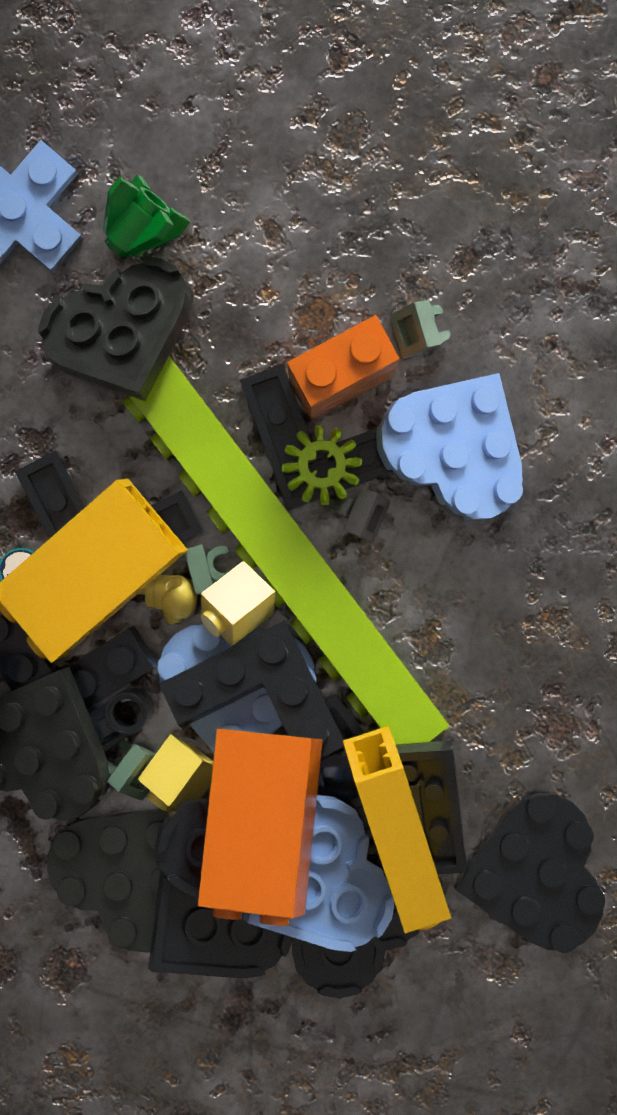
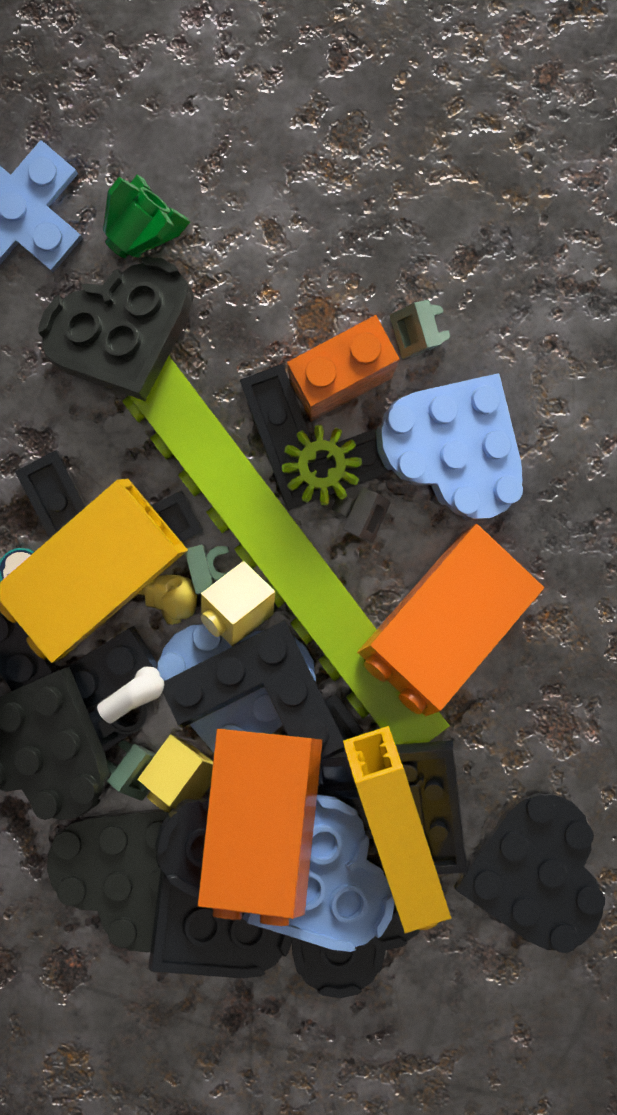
(139, 691): none -> white arm
(450, 621): none -> orange brick

